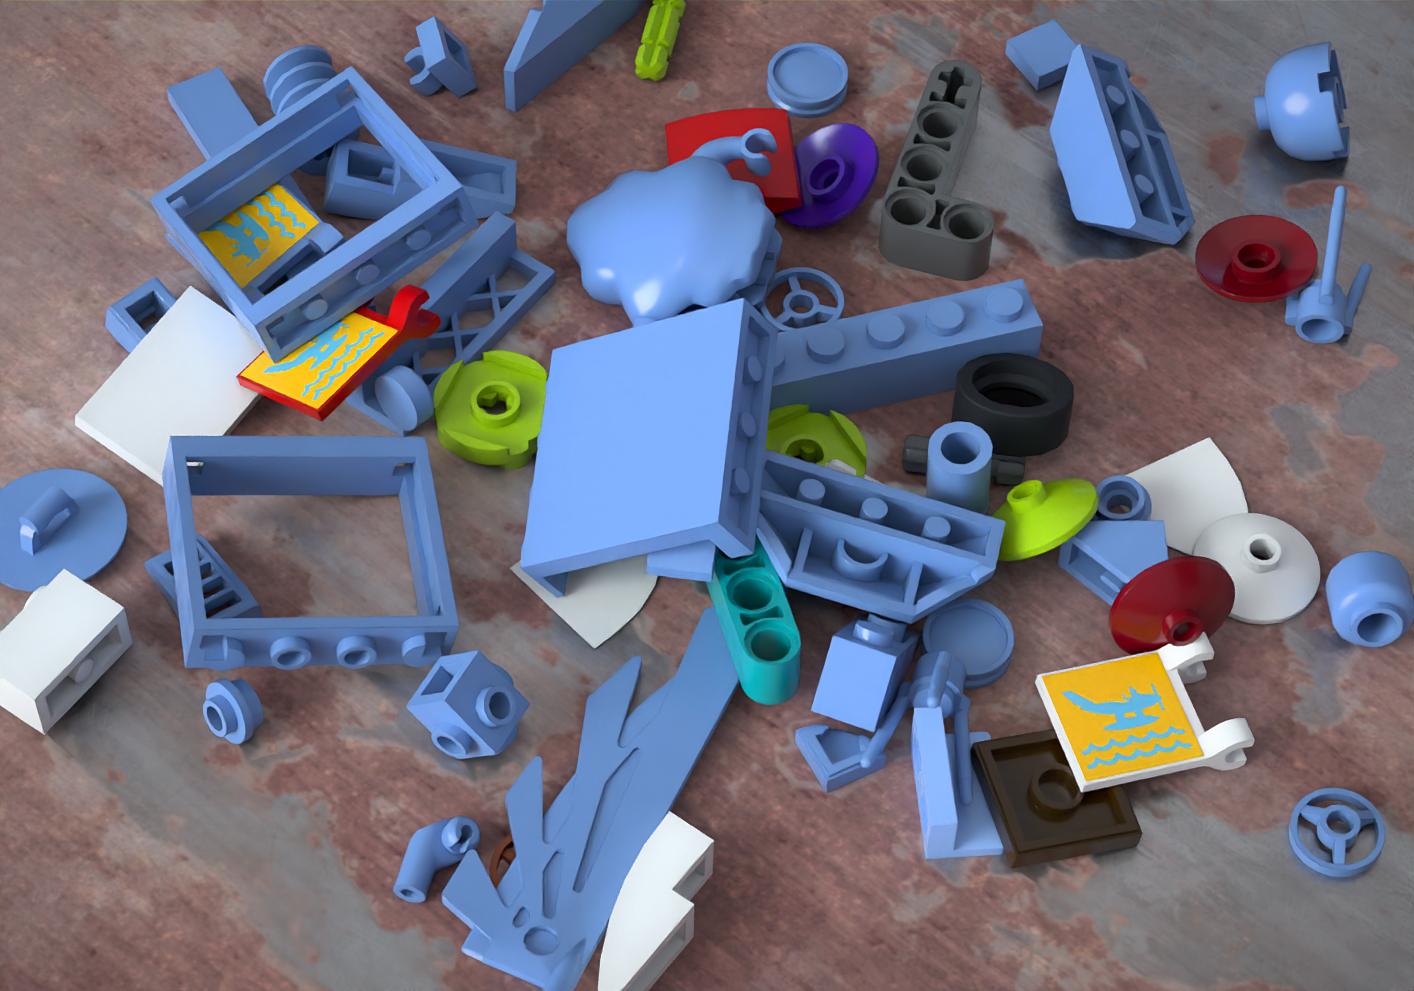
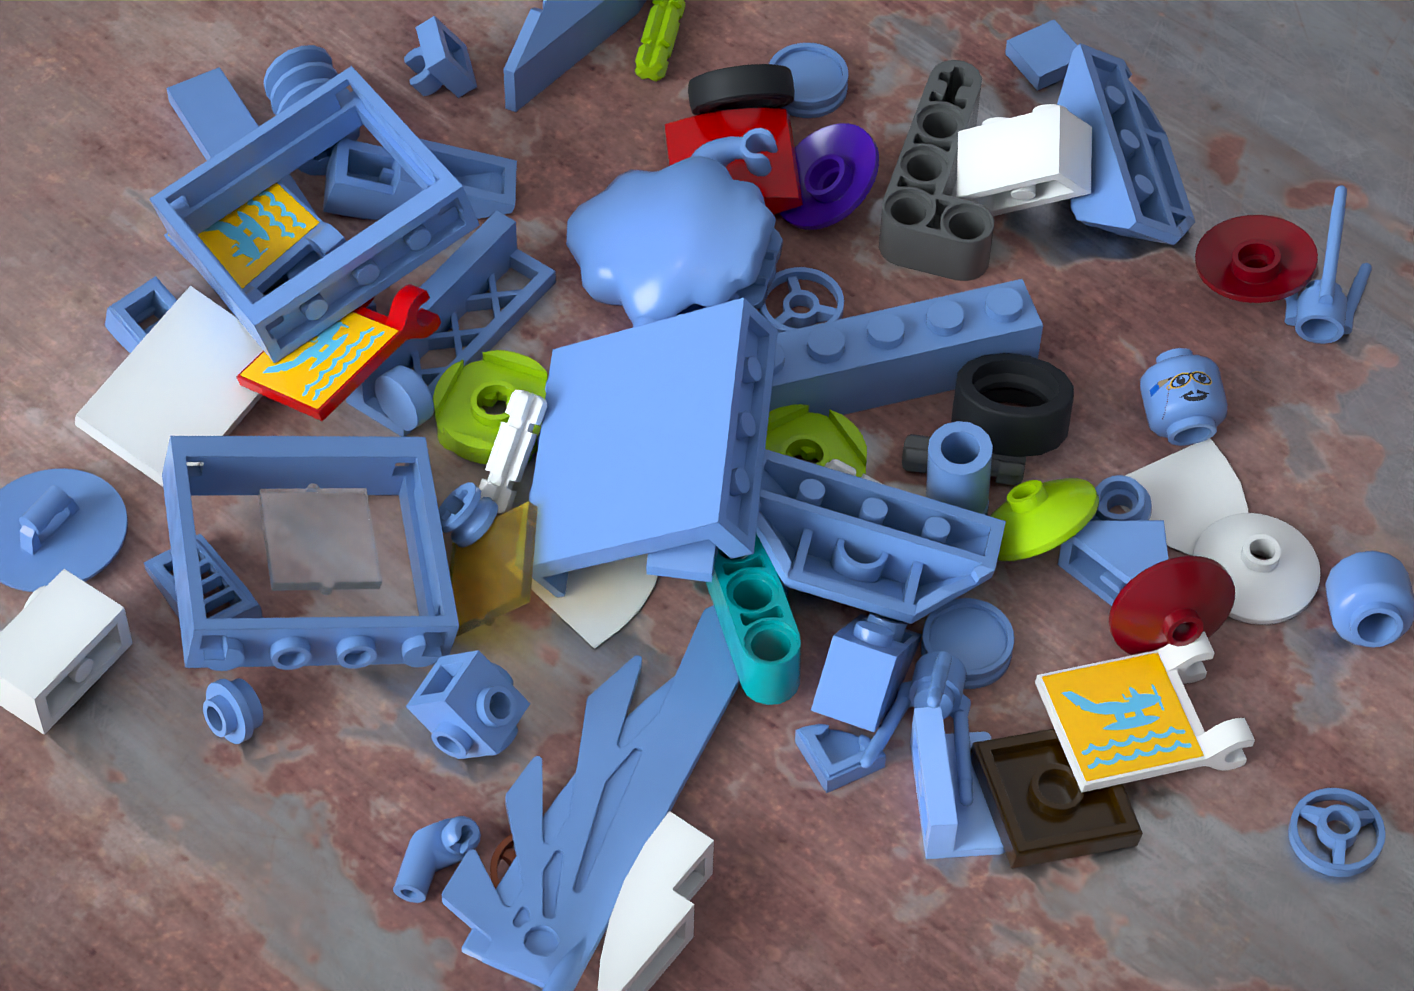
(319, 539): none -> clear piece
(467, 514): none -> medium blue bush
(495, 570): none -> clear yellow piece
(512, 448): none -> white axle
(741, 88): none -> black tyre
(1025, 160): none -> white brick
(1183, 397): none -> medium blue head
(1306, 104): medium blue cylinder -> none

